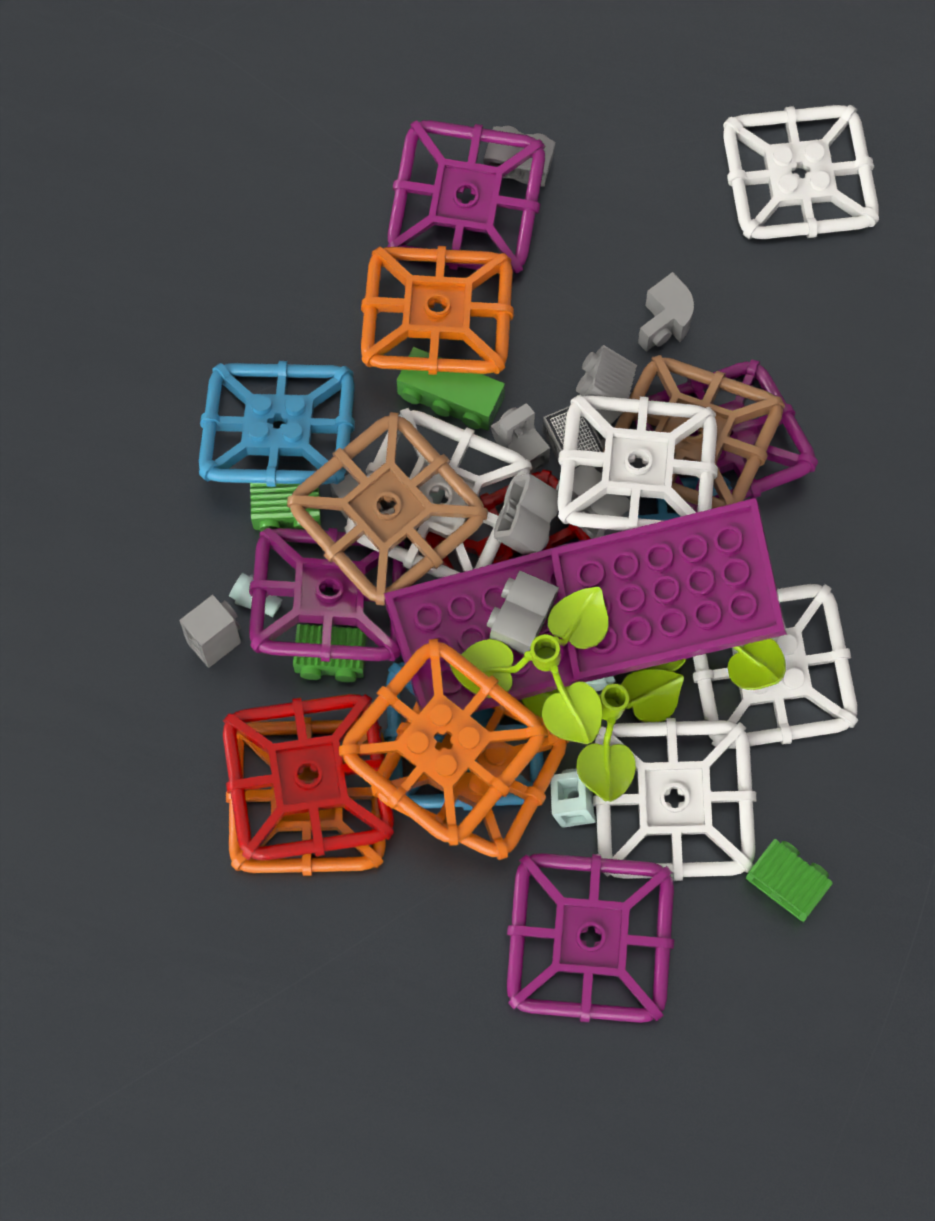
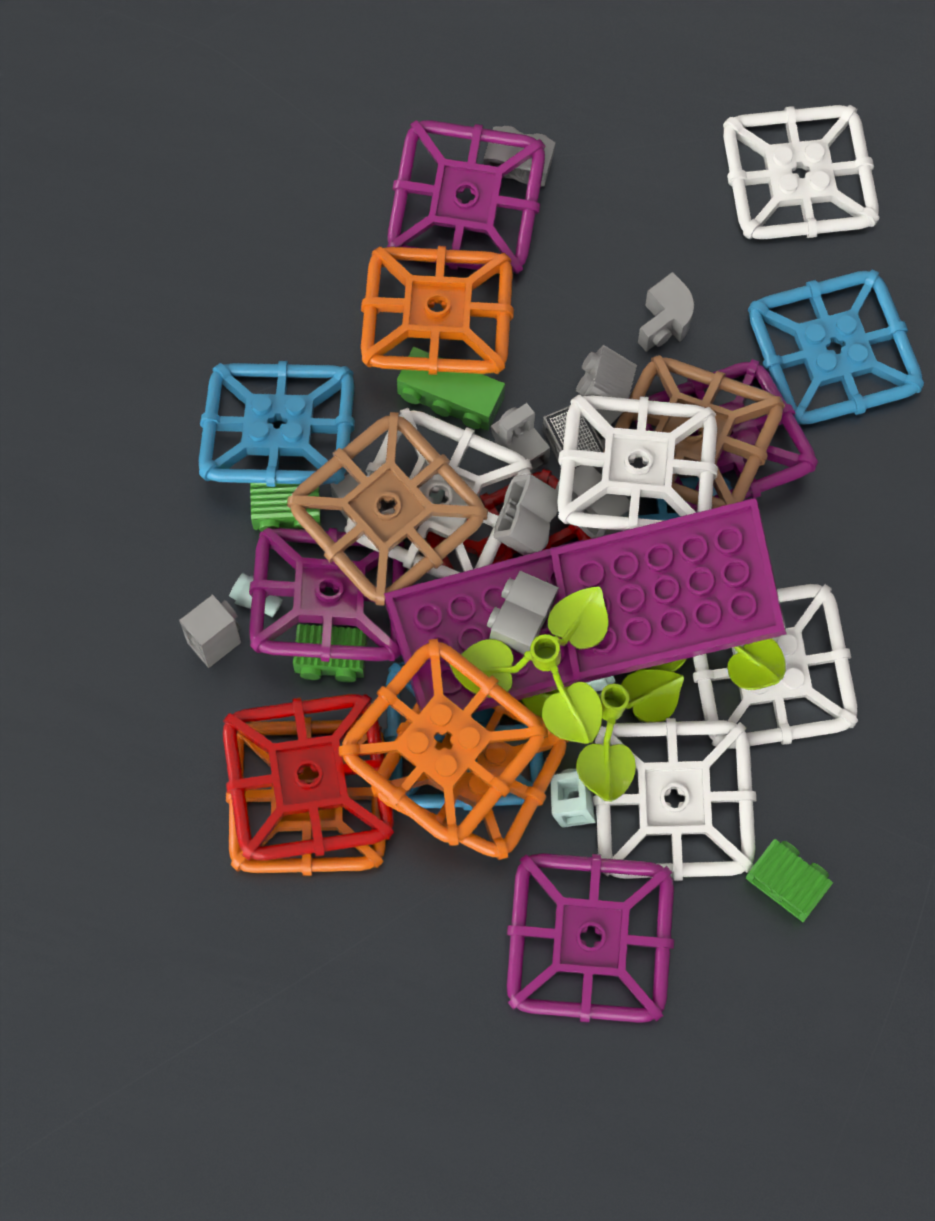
(844, 329): none -> dark azure plate

